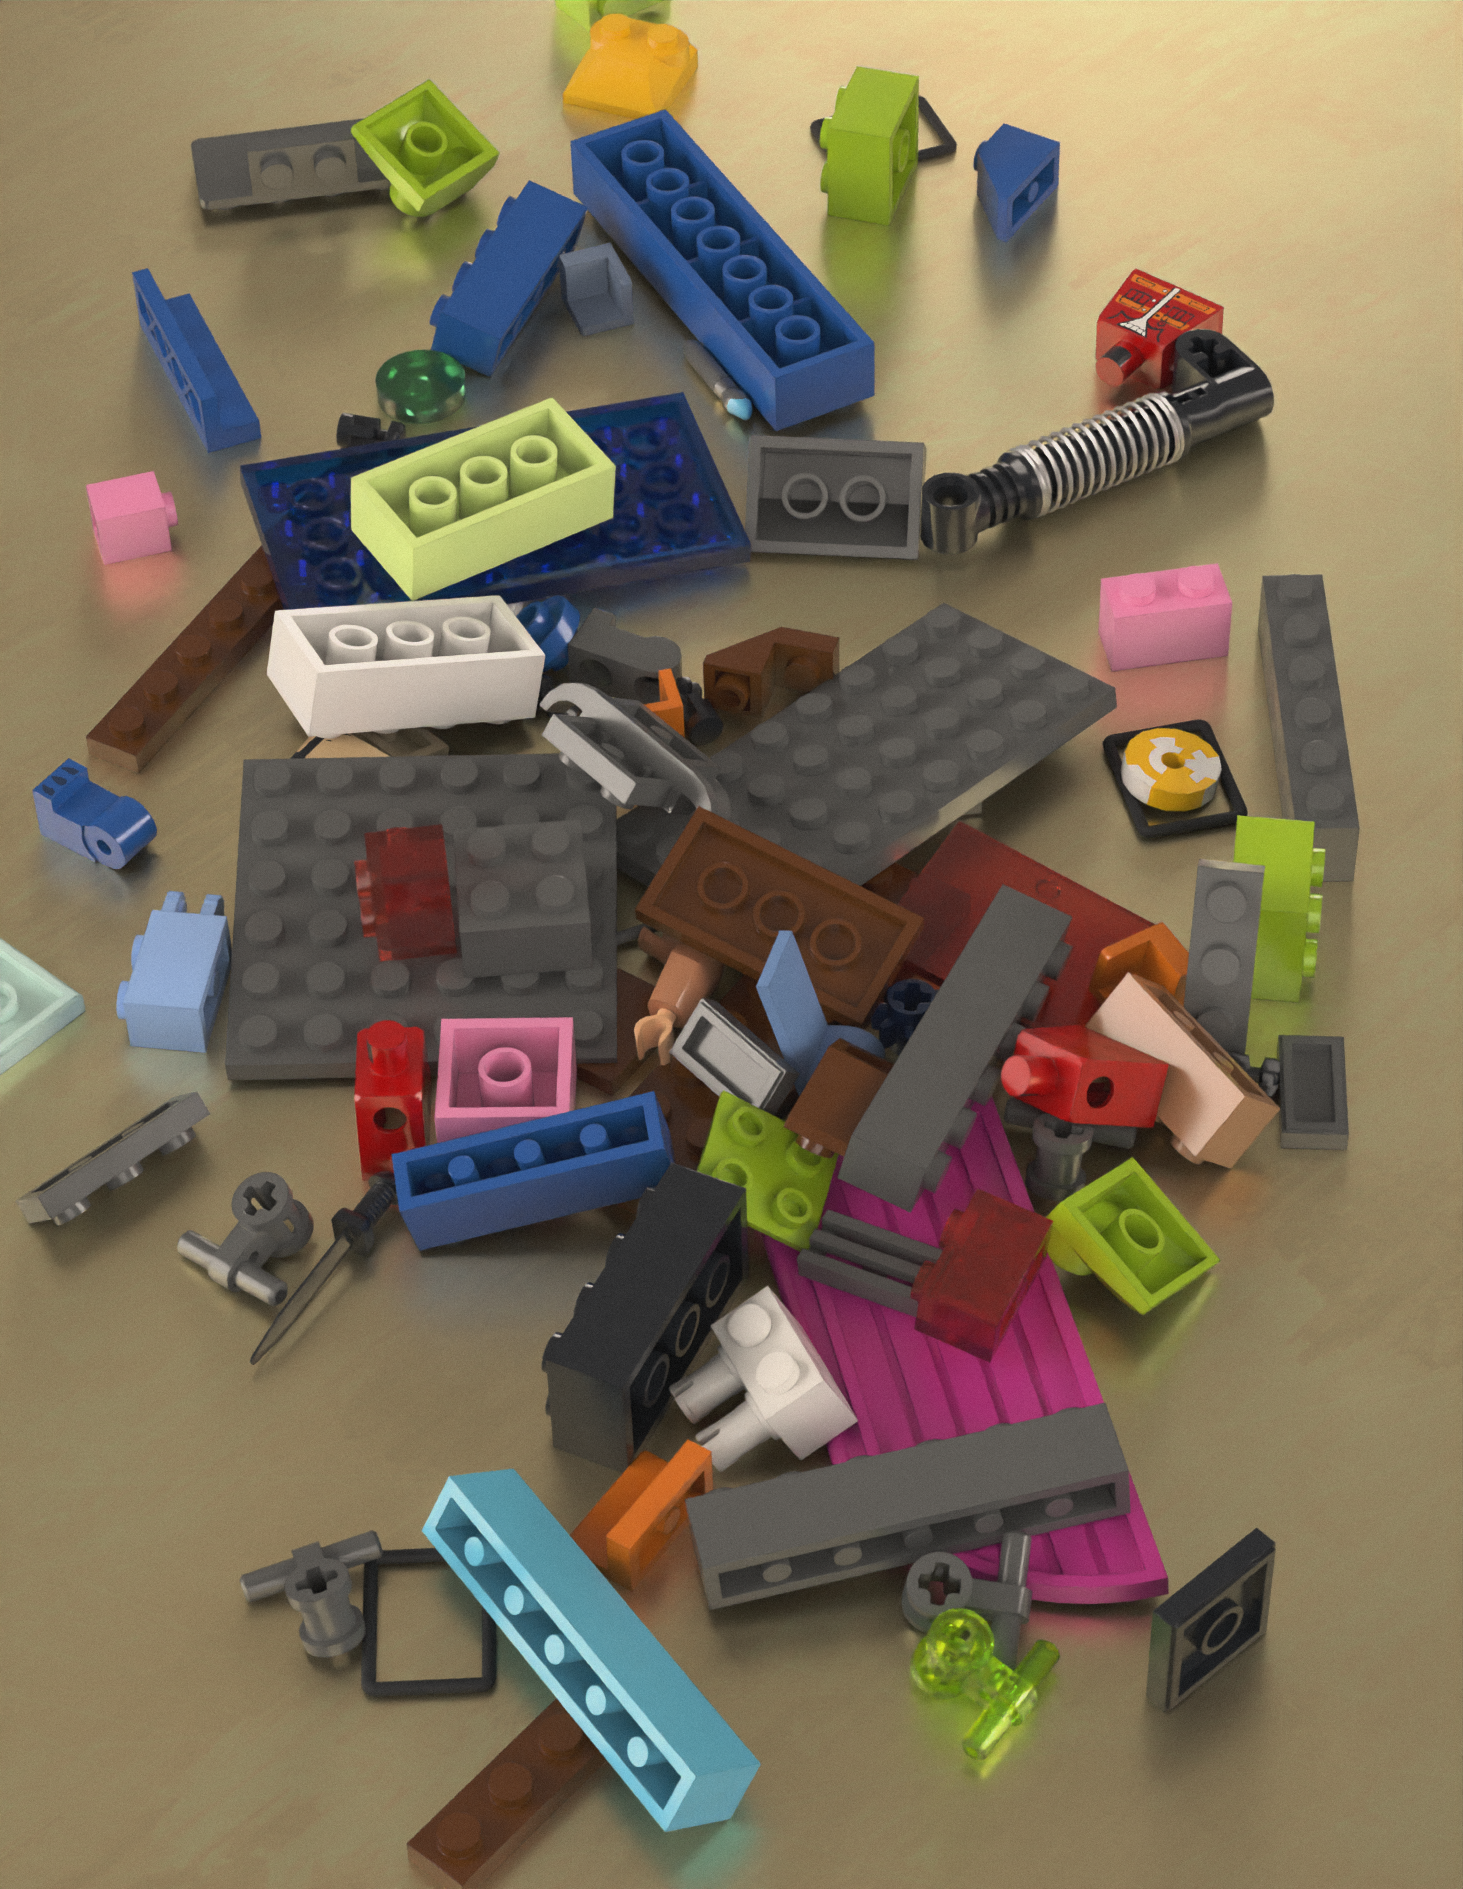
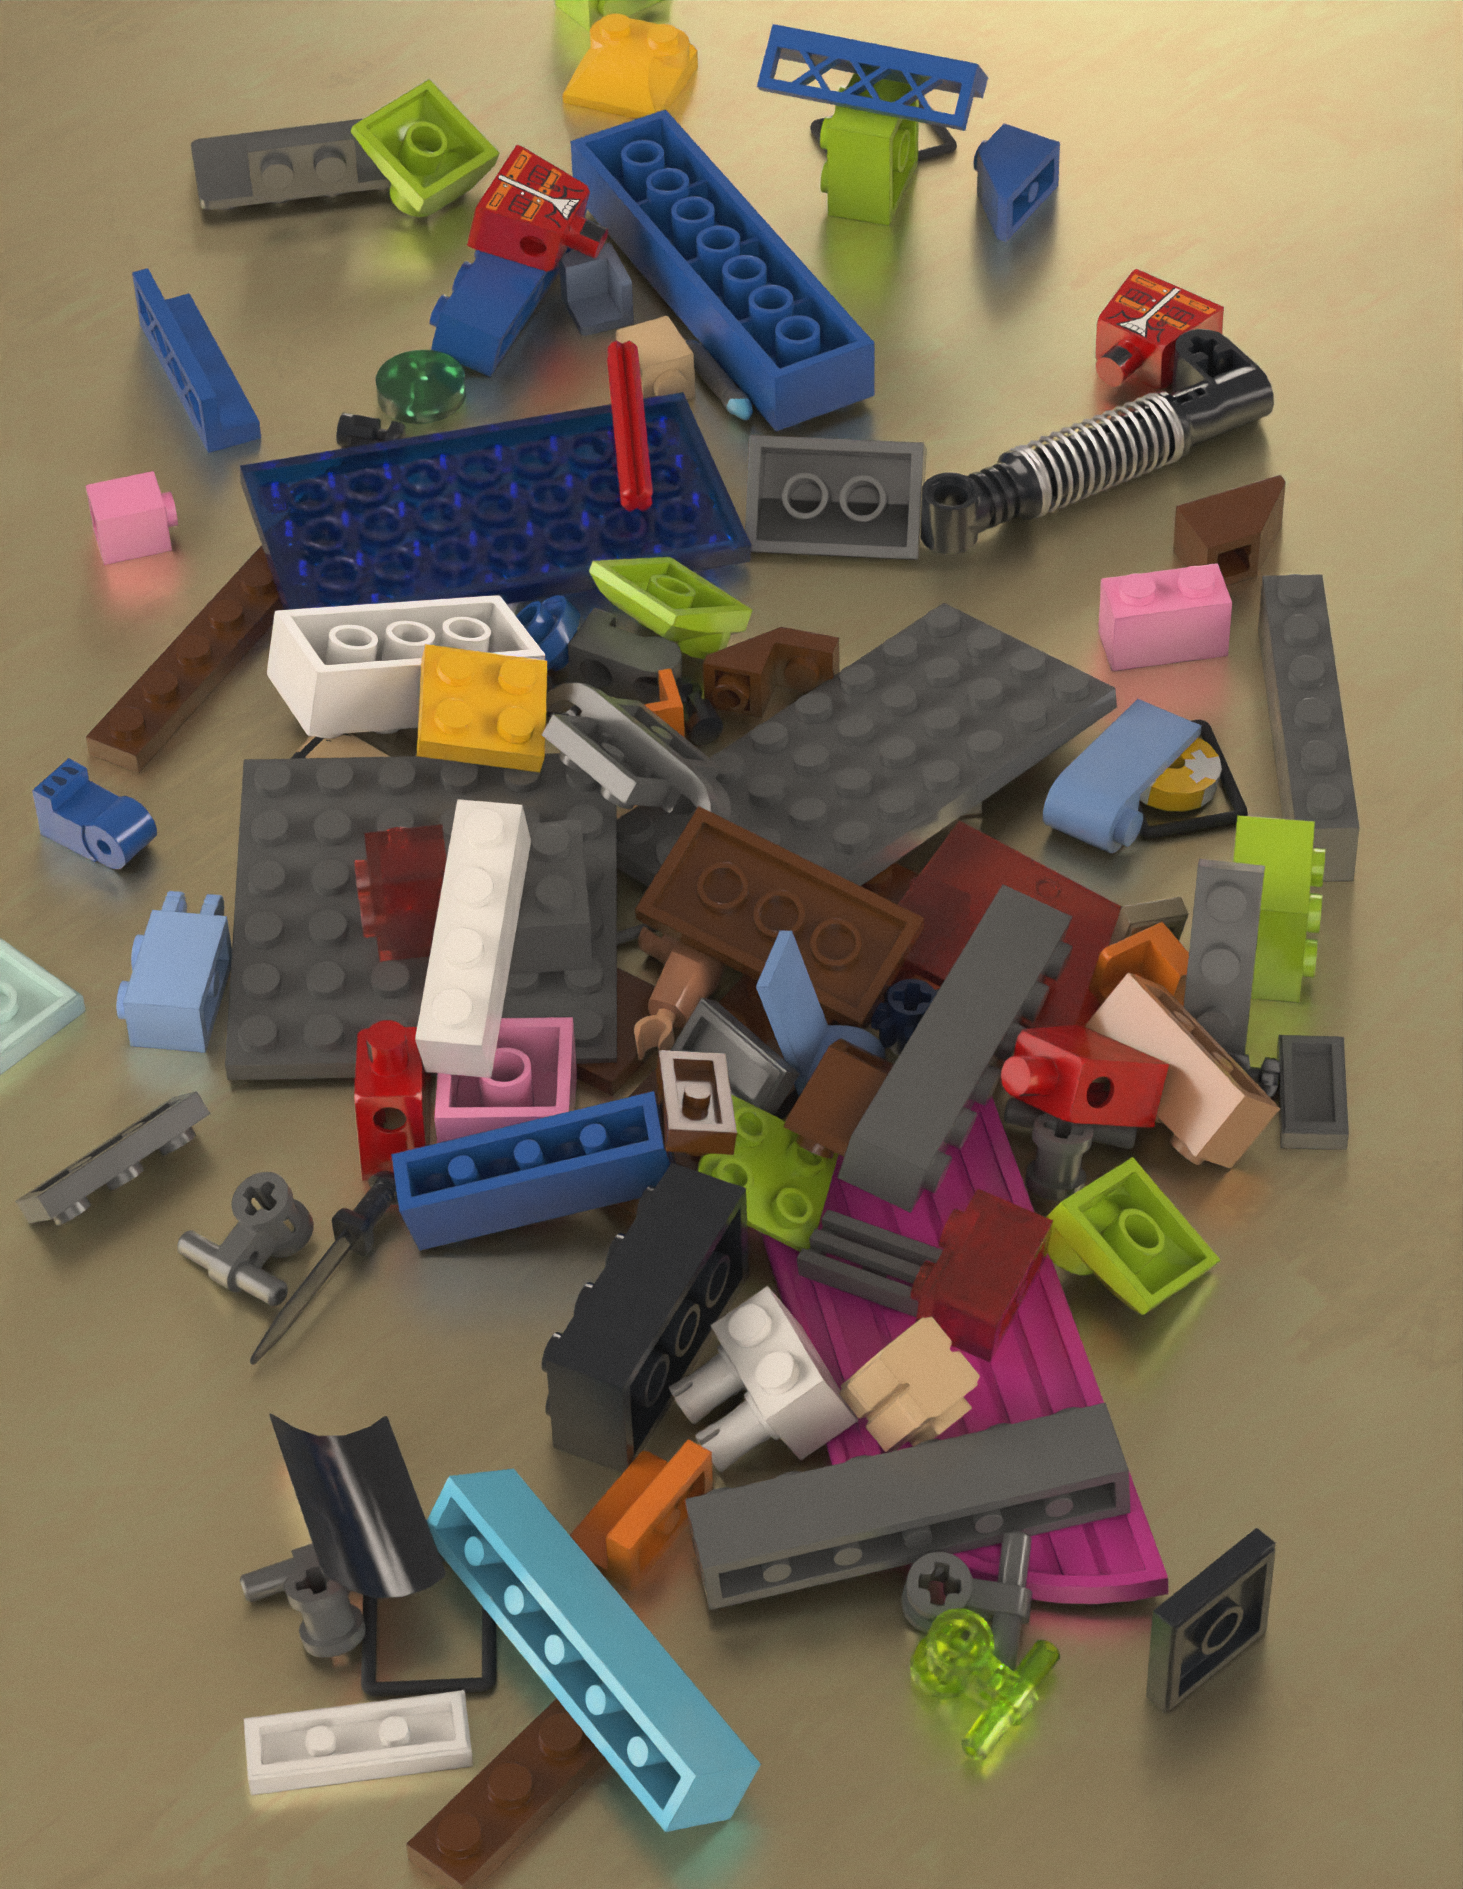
(357, 1742): none -> white tile
(361, 1509): none -> black sticker
(473, 939): none -> white brick
(482, 498): yellowish green brick -> none
(482, 708): none -> yellow plate
(534, 214): none -> red torso
(629, 426): none -> red axle
(663, 358): none -> tan brick
(672, 602): none -> lime slope
(696, 1103): none -> reddish brown plate
(872, 64): none -> blue fence
(911, 1387): none -> tan brick
(1102, 787): none -> medium blue door
(1141, 916): none -> dark tan tile
(1231, 528): none -> reddish brown slope

